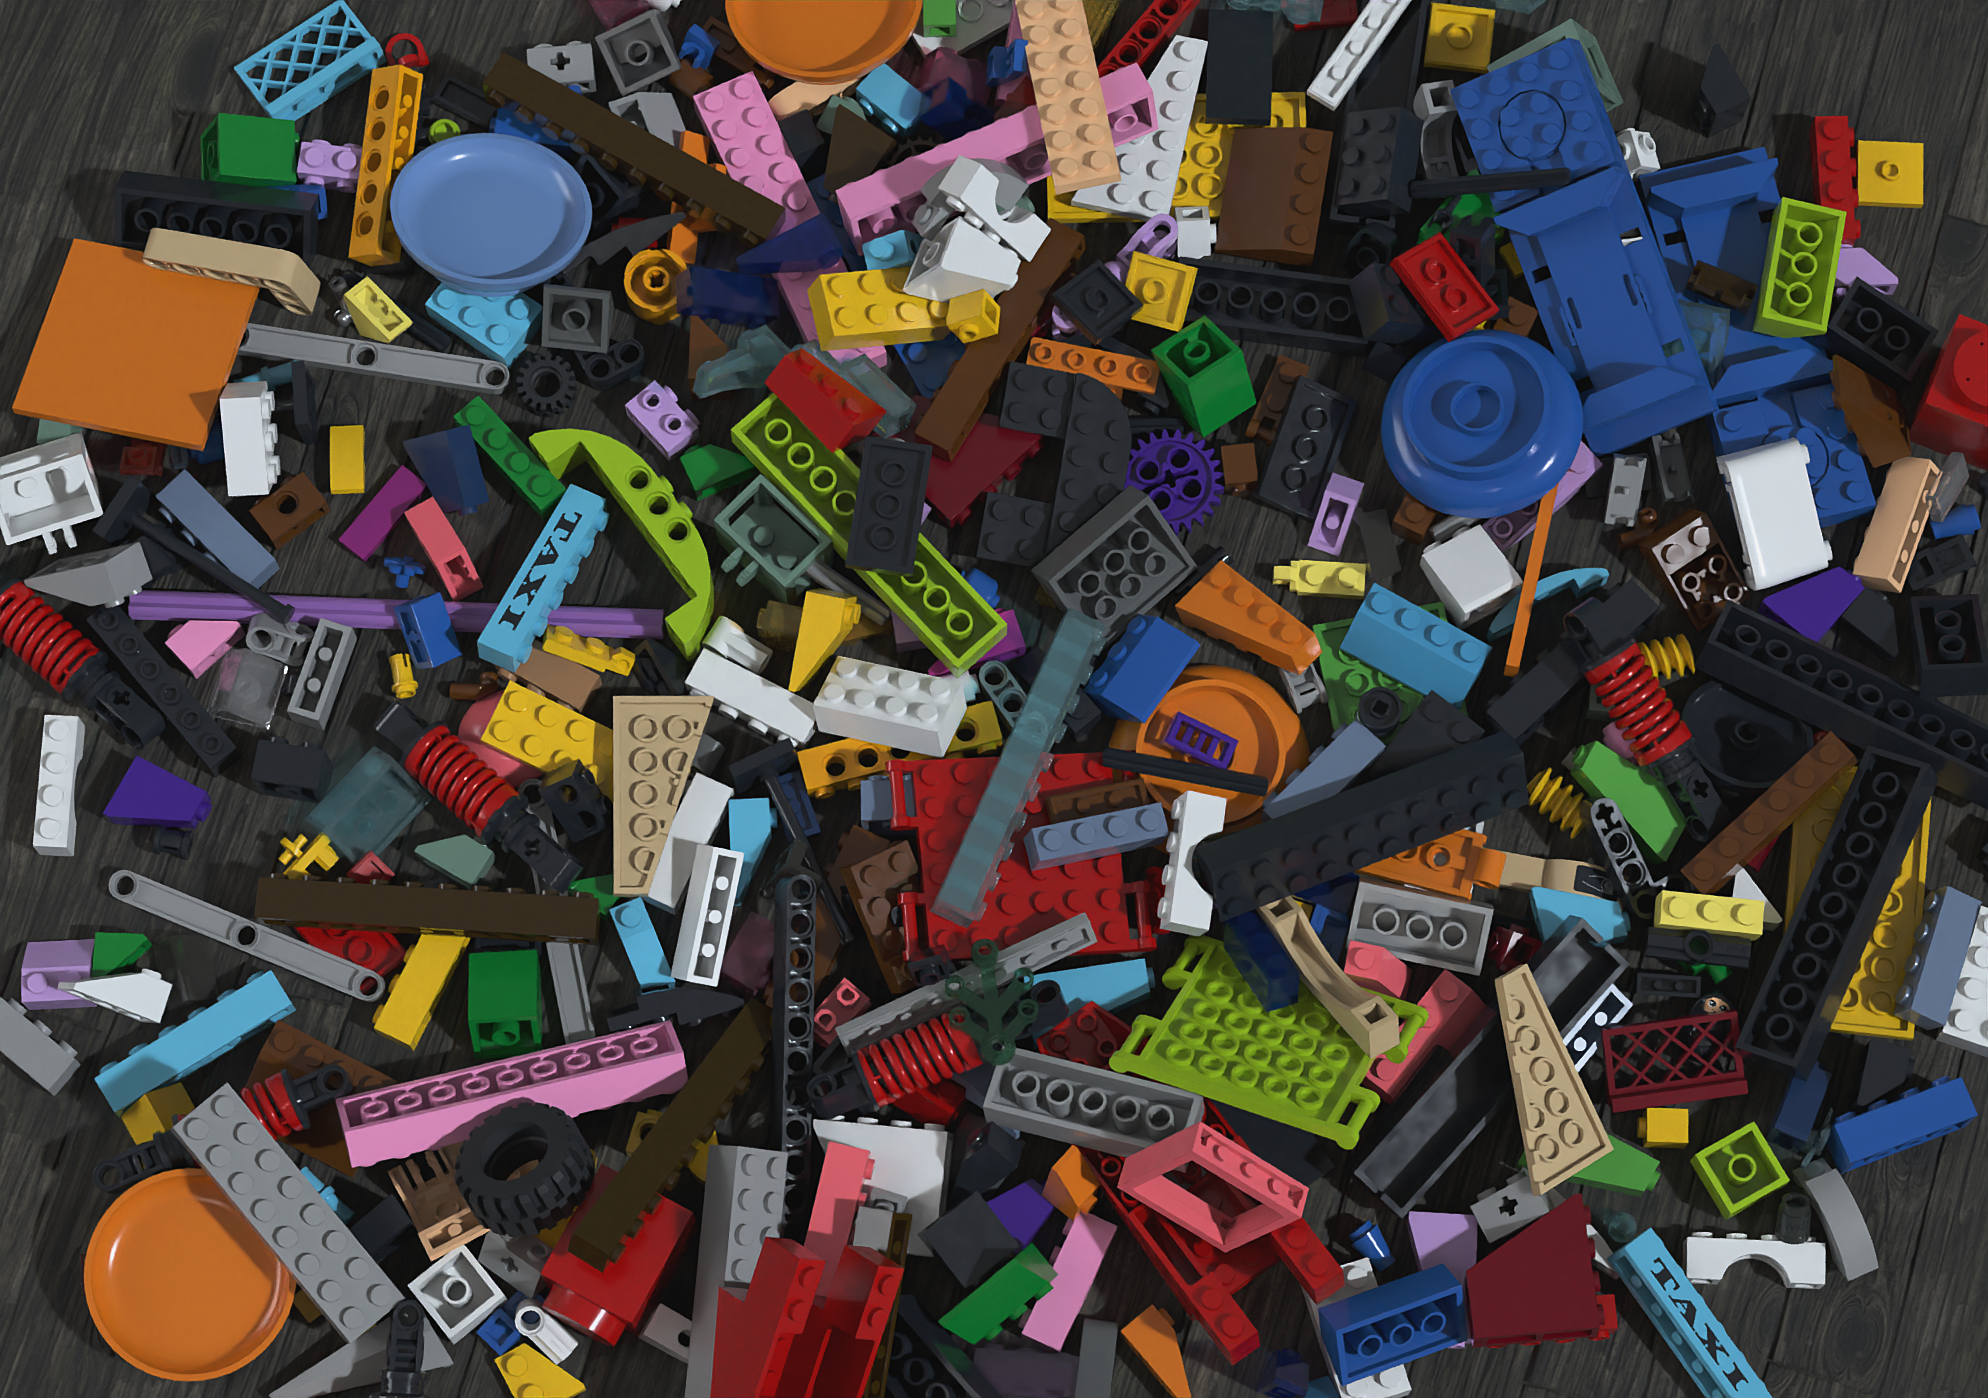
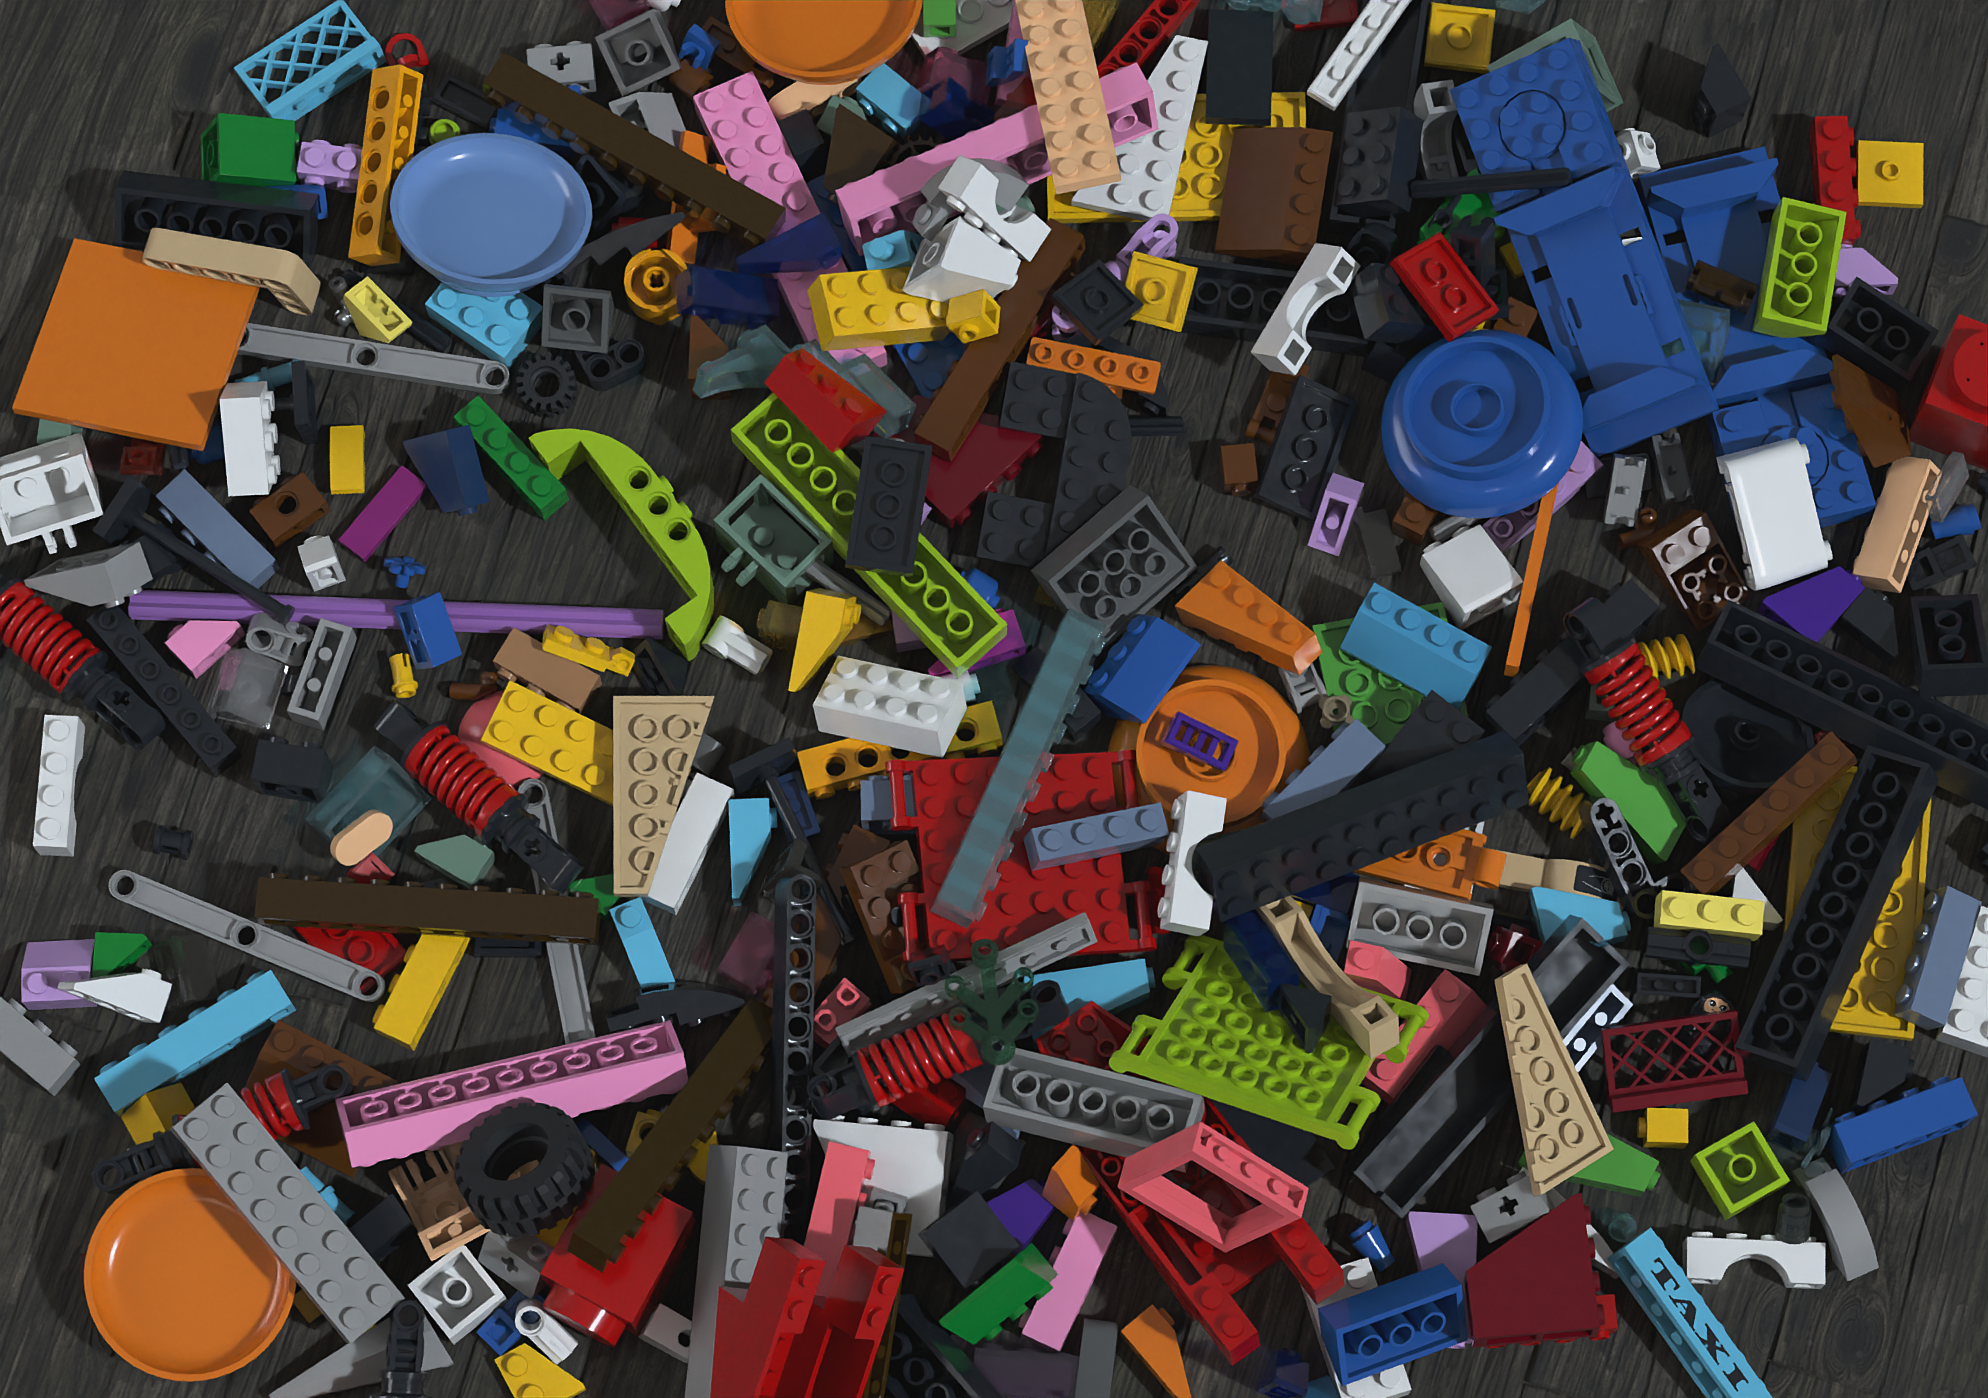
(157, 797): dark purple slope -> none
(317, 851): yellow hips -> none
(321, 562): none -> white slope
(361, 837): none -> light nougat tile
(444, 549): coral slope -> none
(505, 1003): green slope -> none
(543, 578): medium azure brick -> none
(571, 803): black brick -> none
(601, 1145): none -> blue beam
(663, 420): lavender brick -> none
(707, 915): white brick -> none
(714, 469): green slope -> none
(752, 699): white brick -> none
(1001, 693): light grey beam -> none
(1097, 801): reddish brown tile -> none
(1159, 455): dark purple gear -> none
(1185, 771): black axle -> none
(1194, 232): white brick -> none
(1205, 375): green slope -> none
(1305, 1013): none -> black slope
(1322, 276): none -> white arch
(1322, 578): light yellow hinge -> none
(1342, 704): none -> dark tan plate
(1380, 711): black wheel -> none
(1579, 580): medium azure slope -> none

